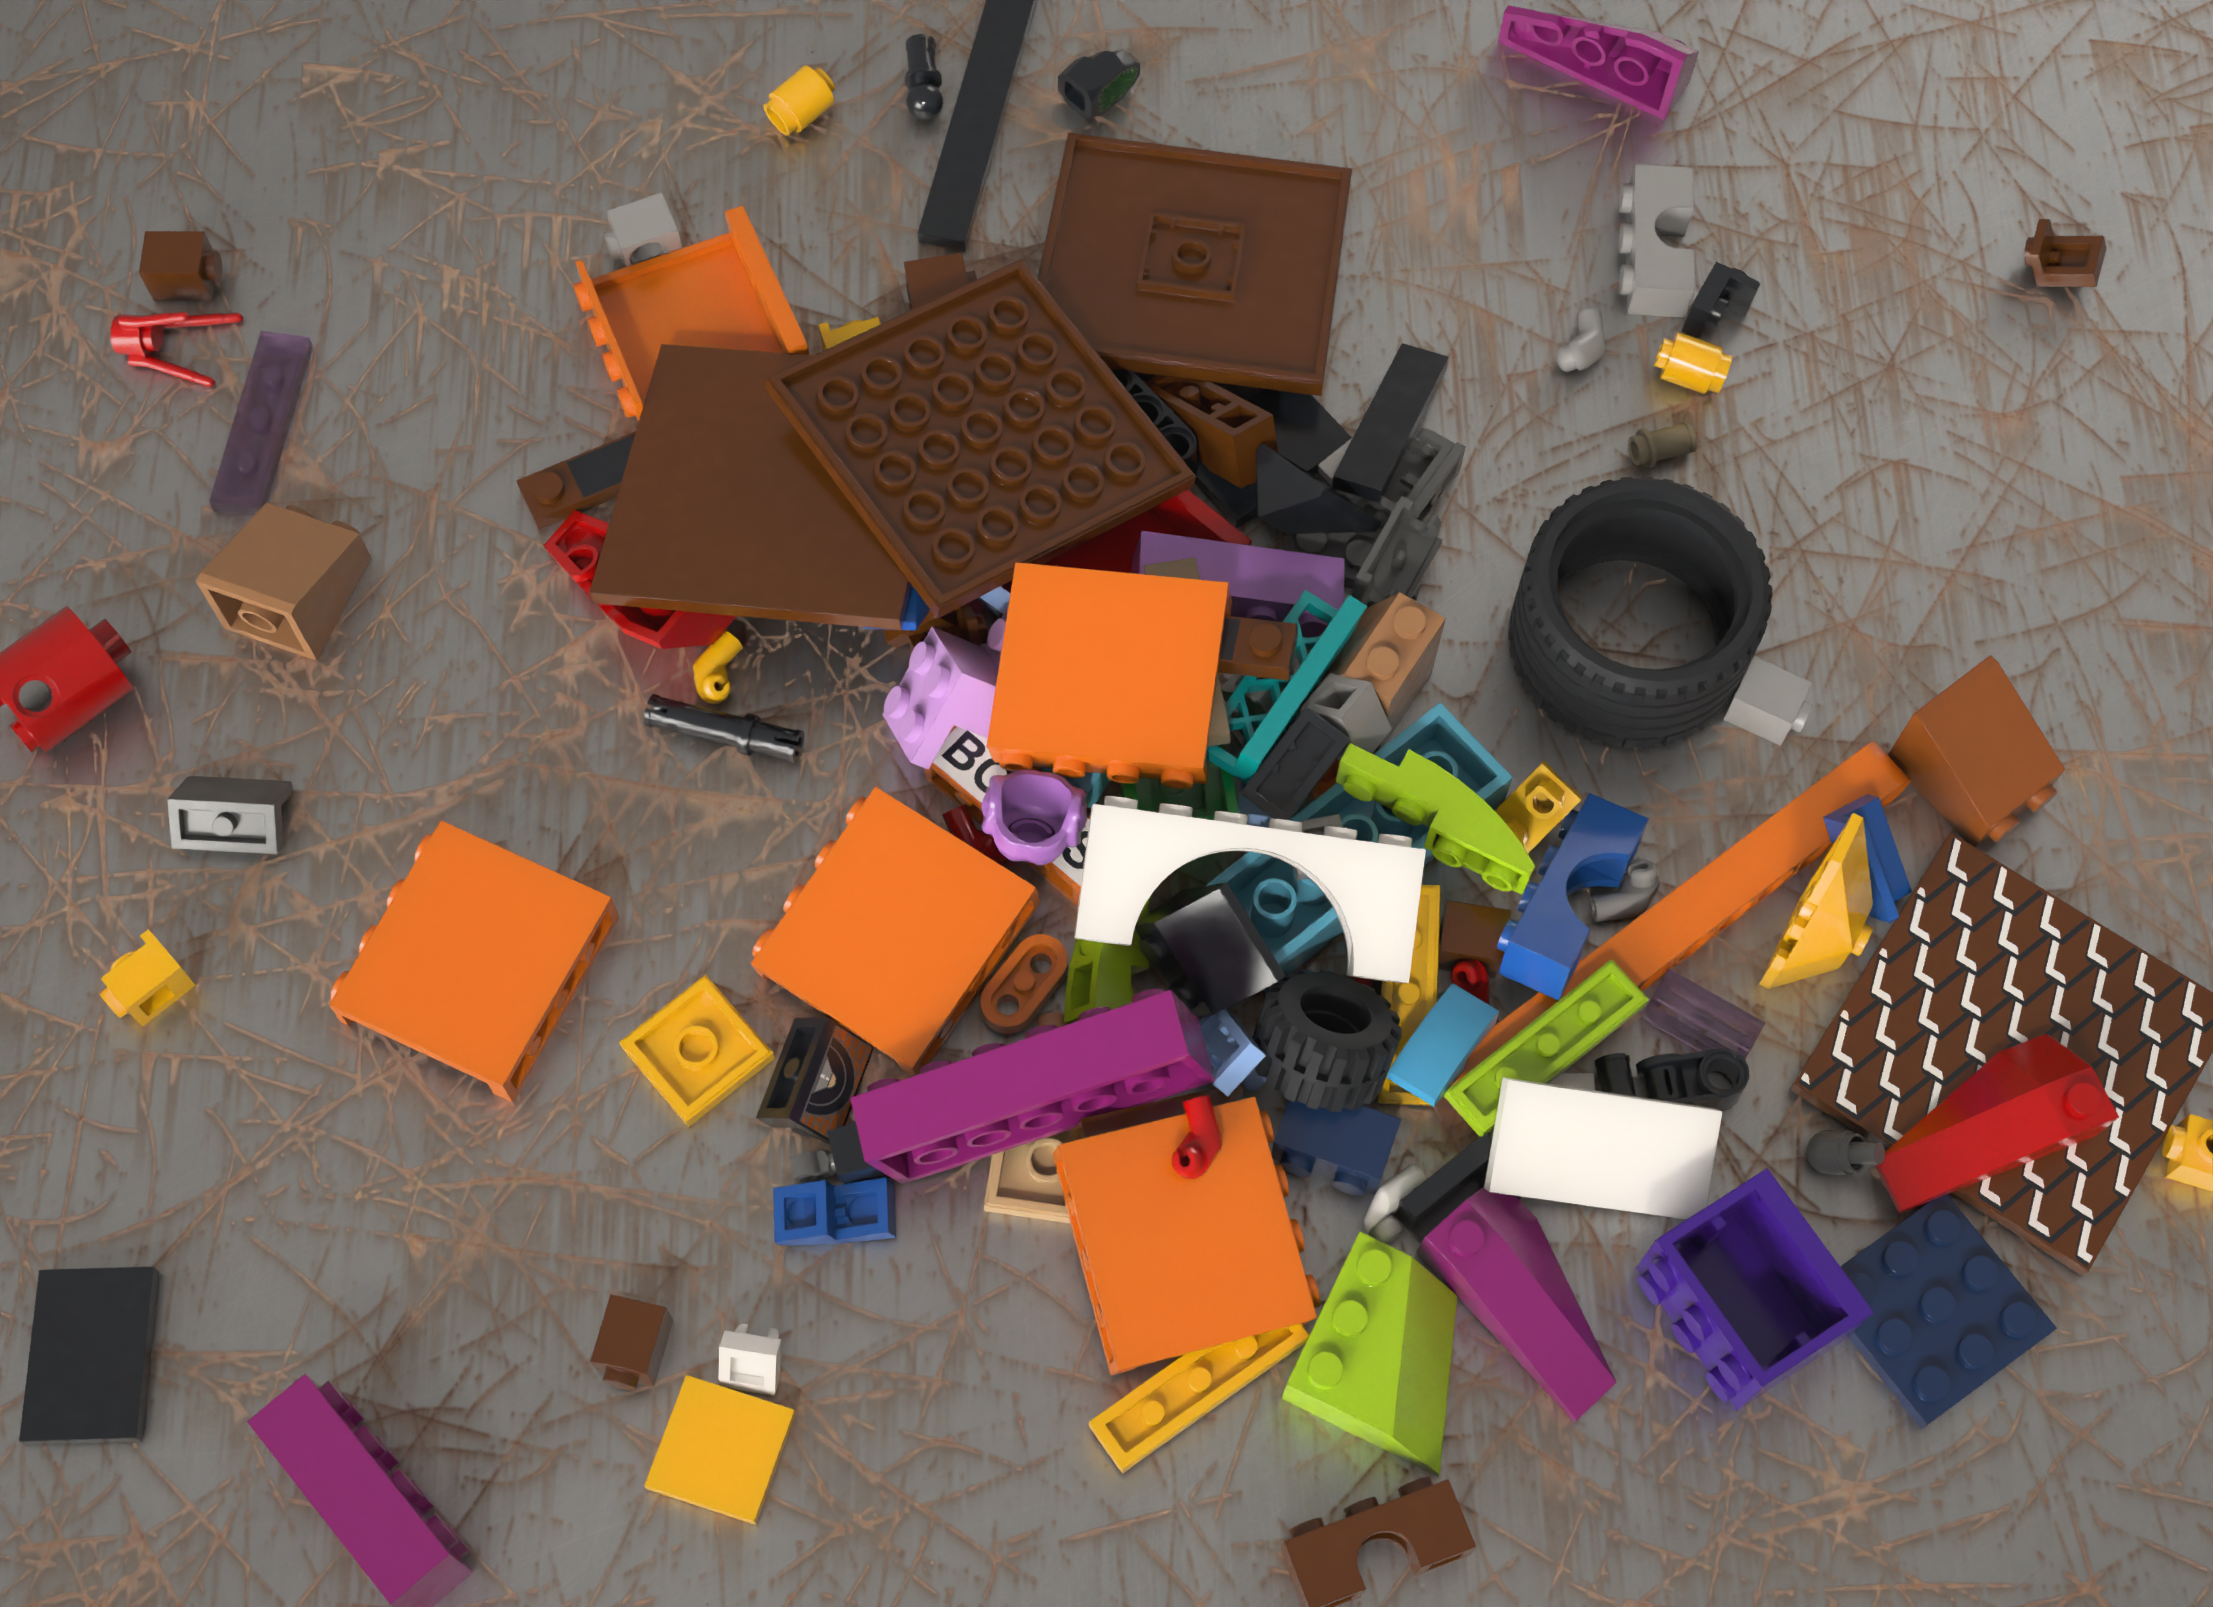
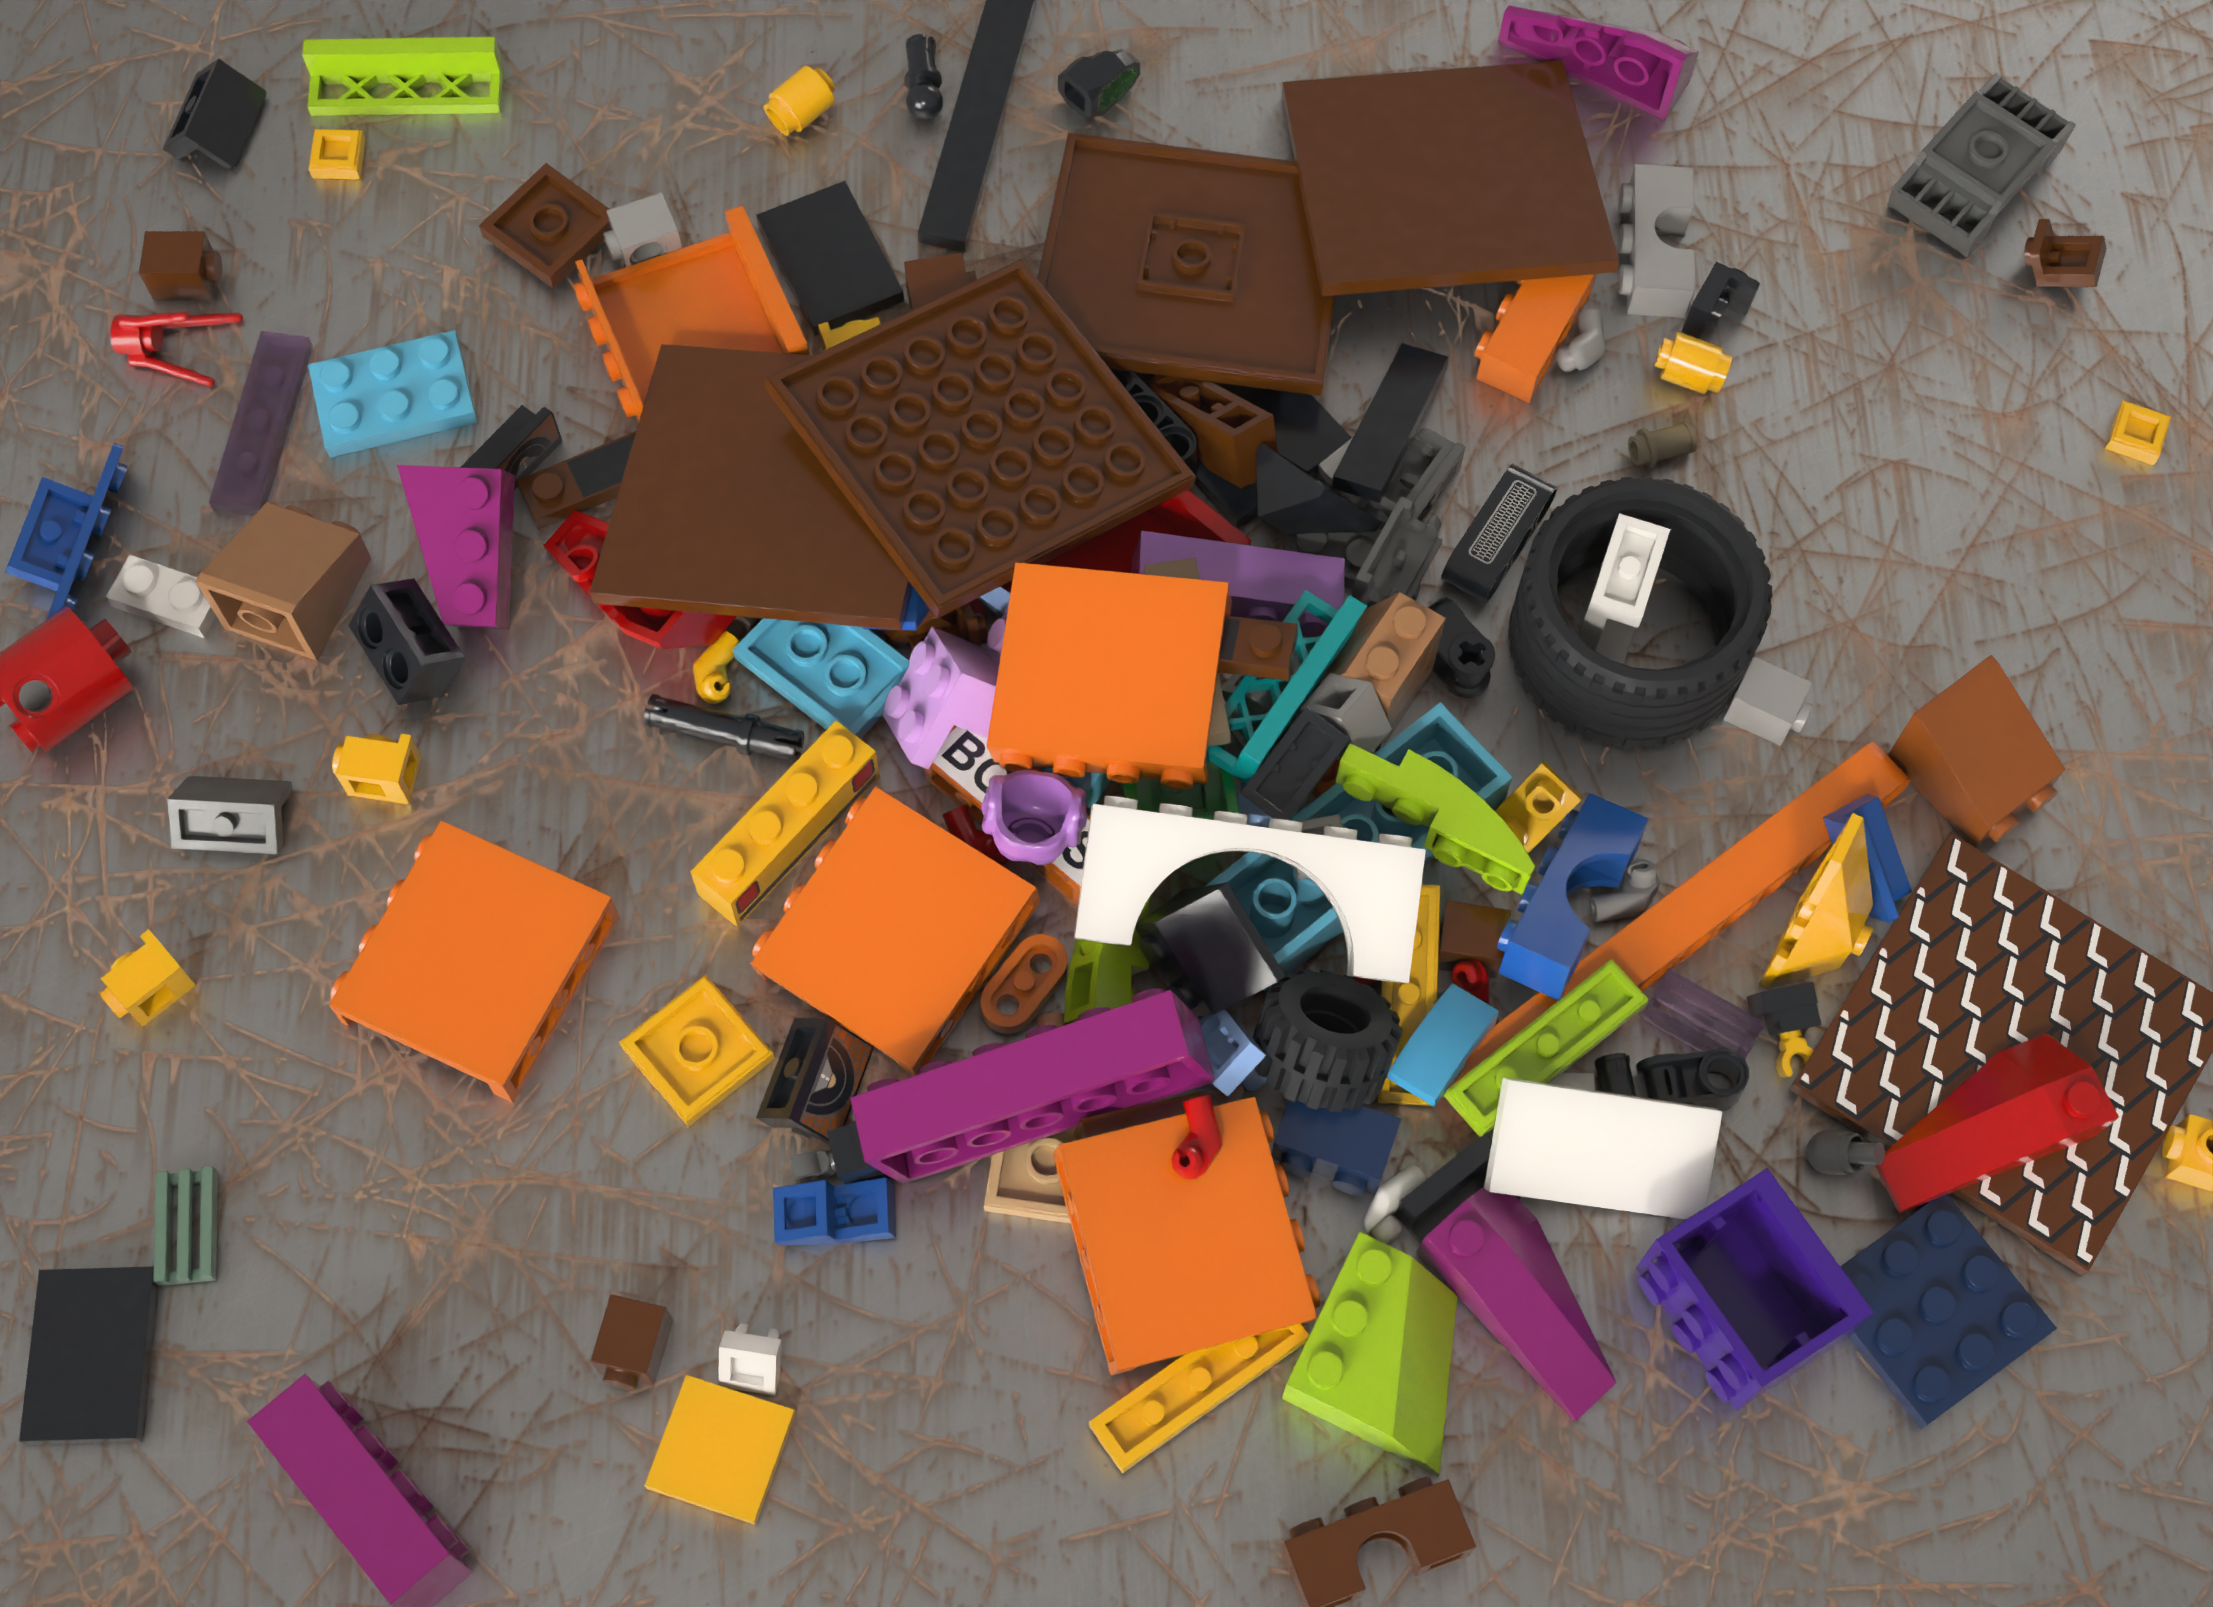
(58, 529): none -> blue bracket
(161, 596): none -> white plate
(164, 1226): none -> sand green tile
(216, 115): none -> black panel
(337, 154): none -> yellow tile
(378, 767): none -> yellow brick
(392, 393): none -> medium azure plate
(406, 641): none -> black brick
(407, 66): none -> lime fence
(465, 540): none -> magenta wedge
(519, 443): none -> black panel
(548, 225): none -> reddish brown plate
(786, 823): none -> yellow brick
(825, 669): none -> medium azure plate
(830, 257): none -> black tile
(1446, 178): none -> reddish brown tile
(1461, 654): none -> black piece
(1499, 533): none -> black beam
(1531, 332): none -> orange brick
(1623, 586): none -> white panel
(1786, 1014): none -> black piece
(1979, 164): none -> dark grey plate
(2138, 432): none -> yellow tile

